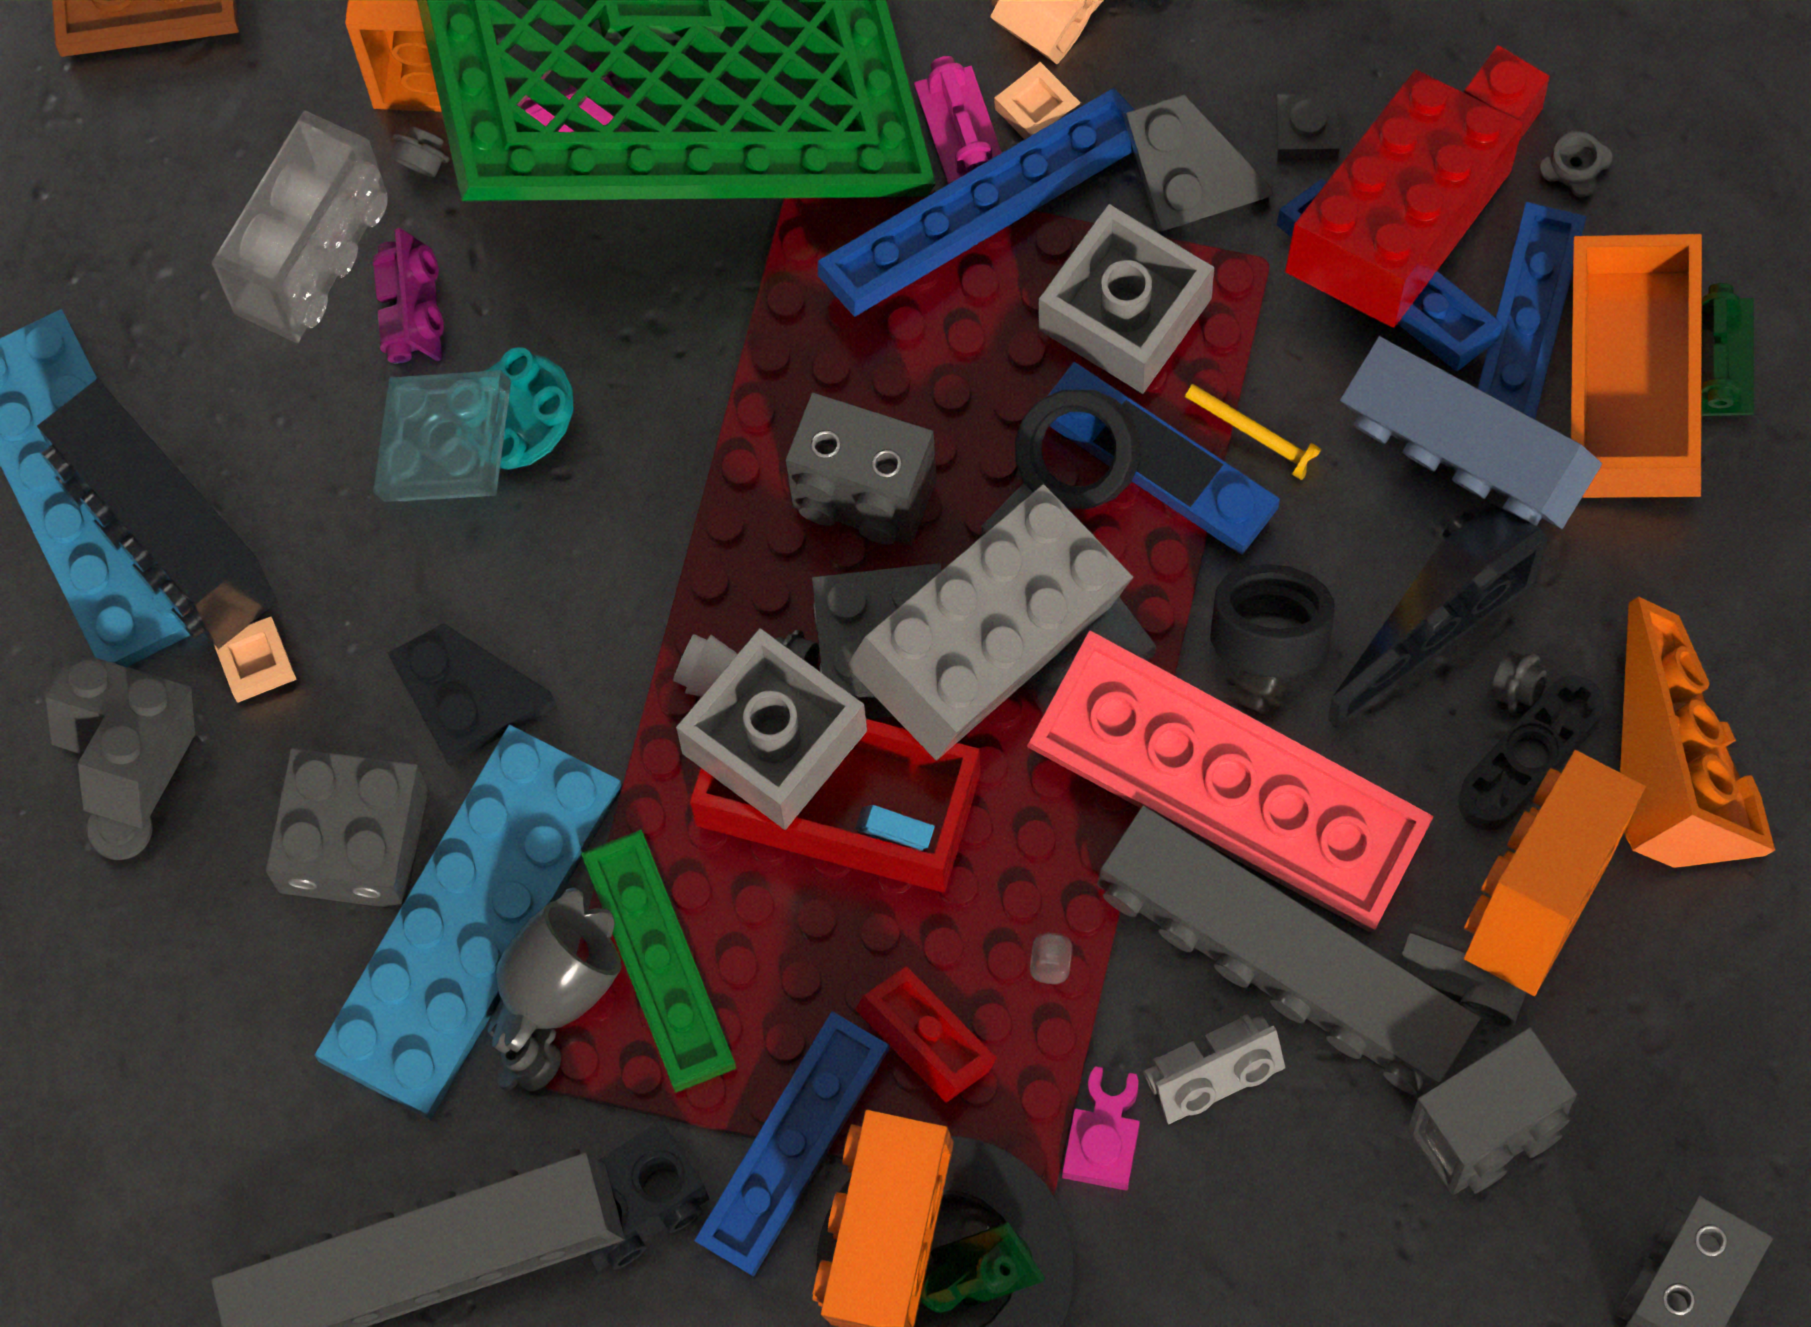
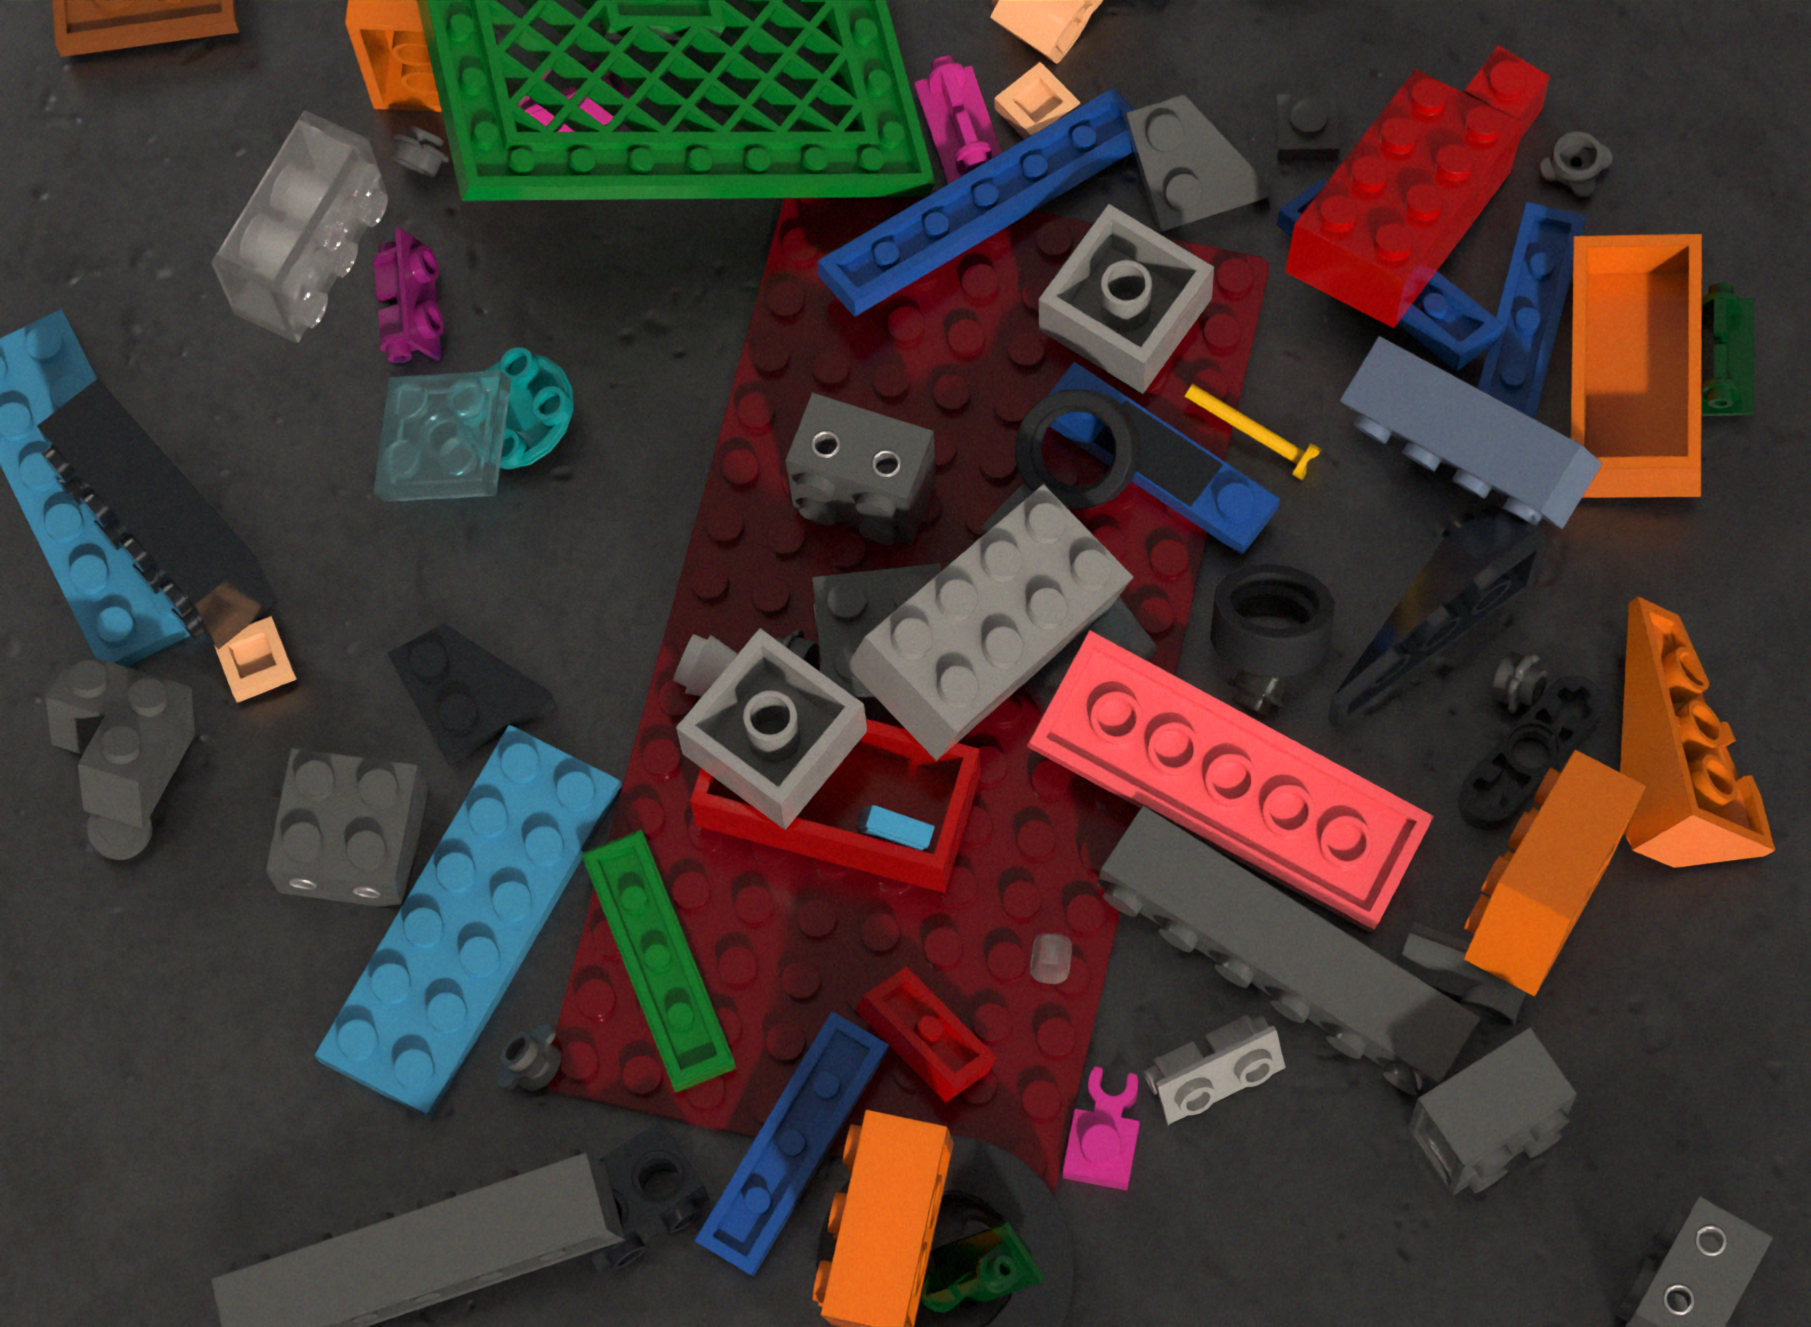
(546, 982): dark grey piece -> none

